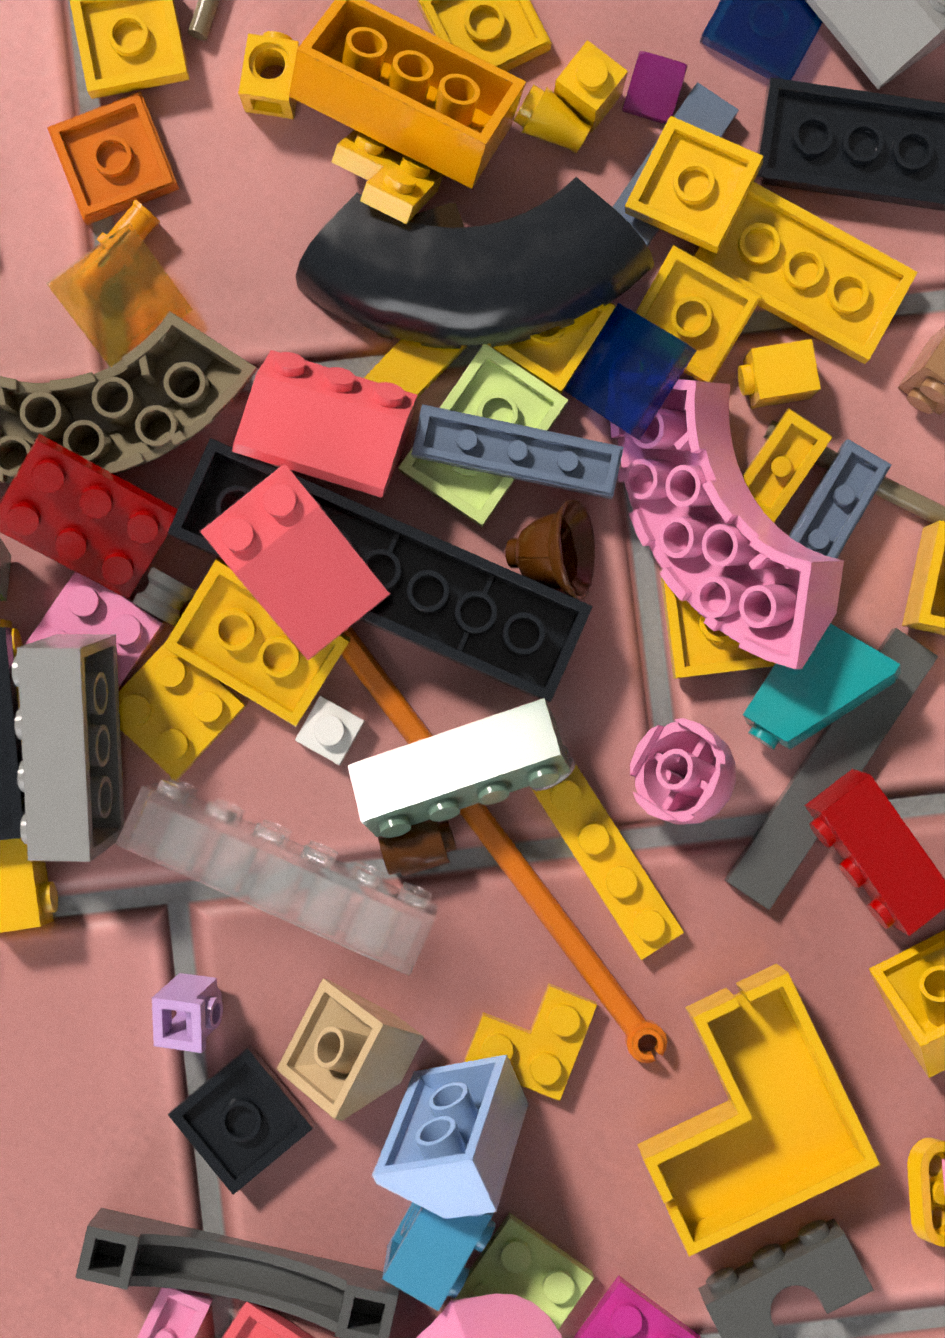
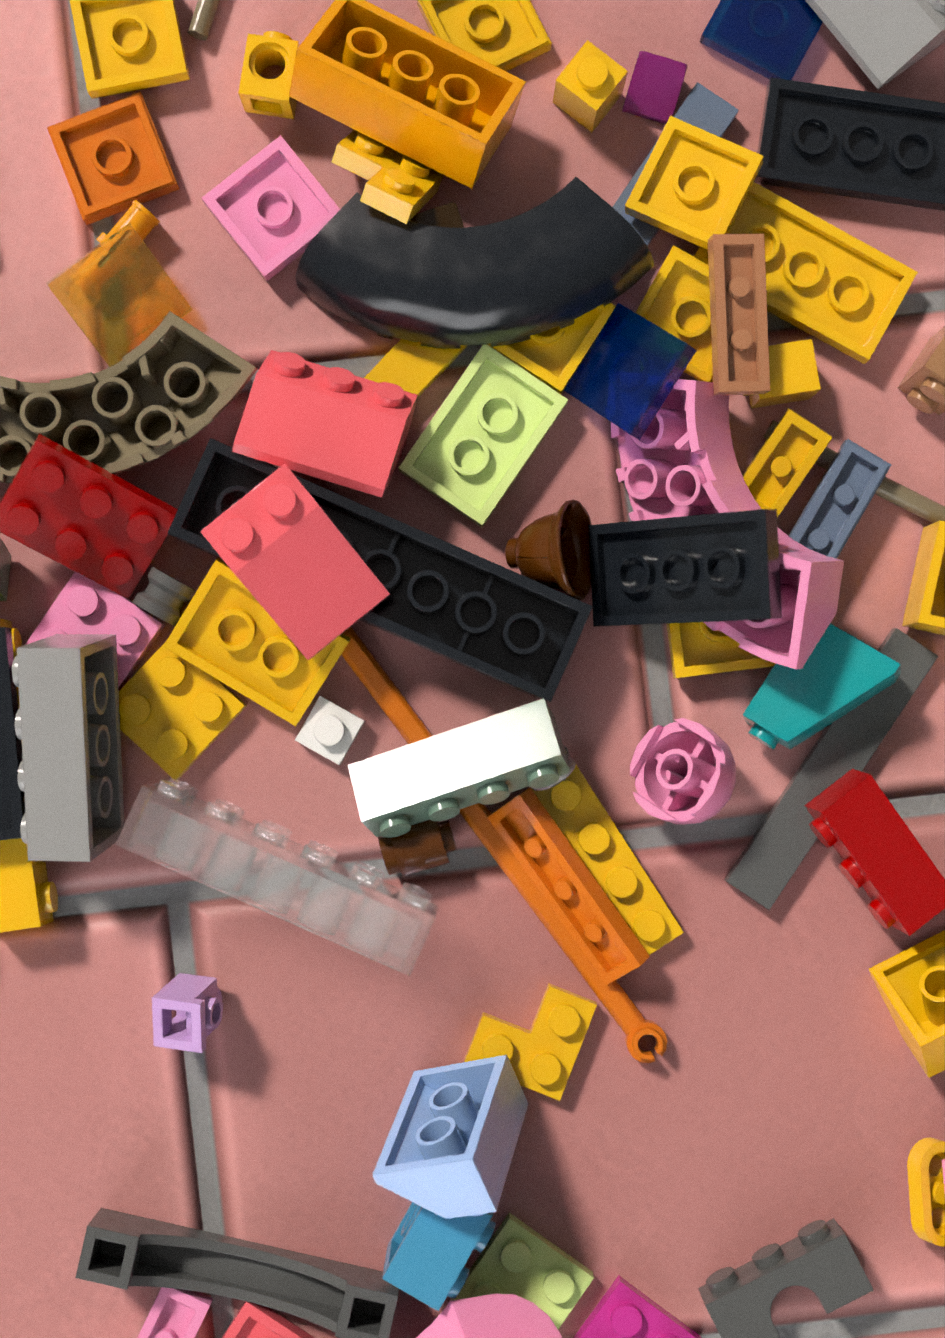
(241, 1119): black plate -> none
(271, 207): none -> bright pink plate
(347, 1051): tan slope -> none
(517, 451): sand blue tile -> none
(551, 119): yellow cone -> none
(568, 887): none -> orange plate
(686, 569): none -> black plate
(738, 314): none -> nougat plate
(778, 1134): yellow piece -> none

